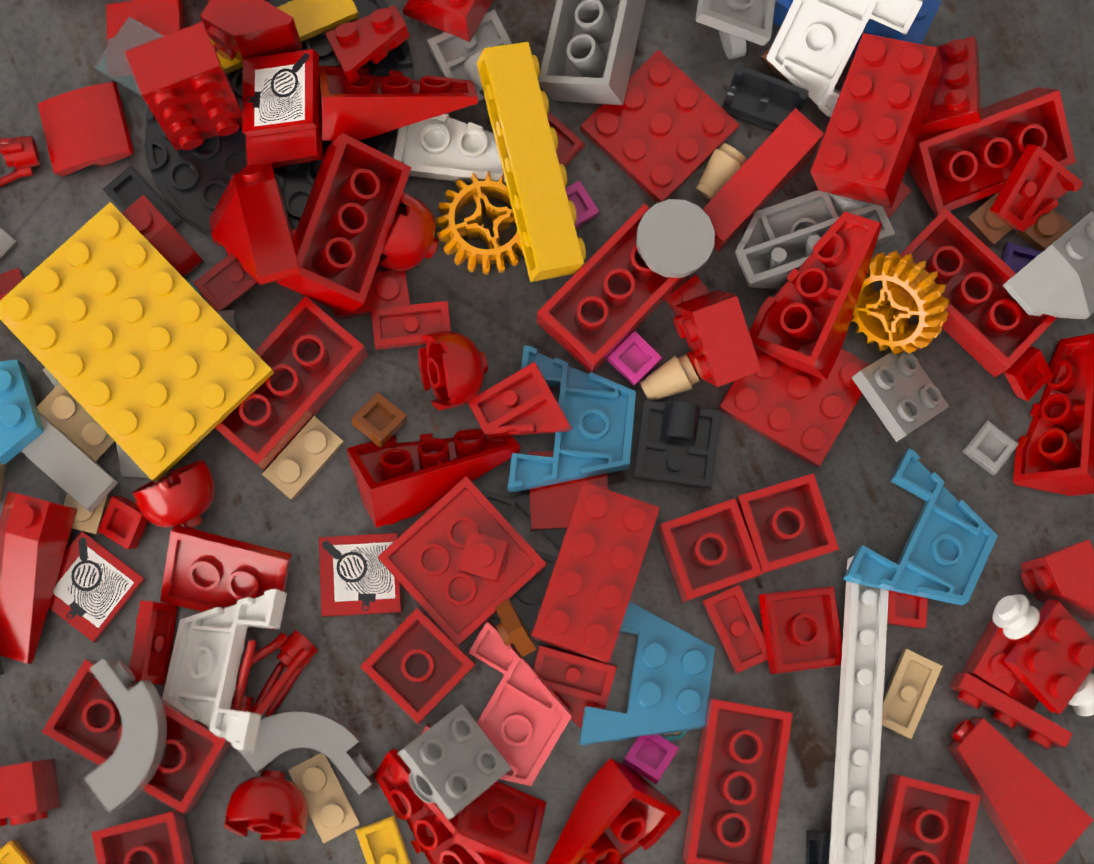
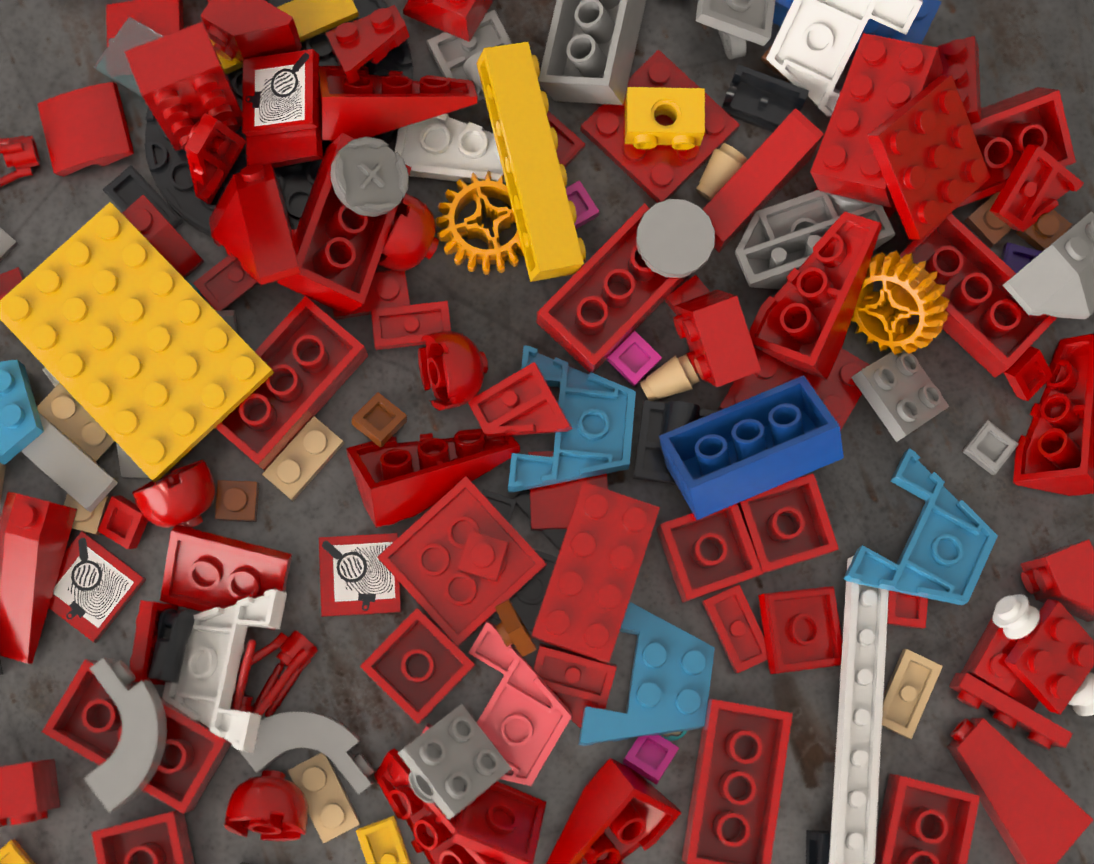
(171, 642): none -> black bar
(211, 155): none -> red wing
(237, 501): none -> dark orange plate
(369, 176): none -> light grey tile
(682, 105): none -> yellow brick
(751, 447): none -> blue brick
(929, 156): none -> red plate

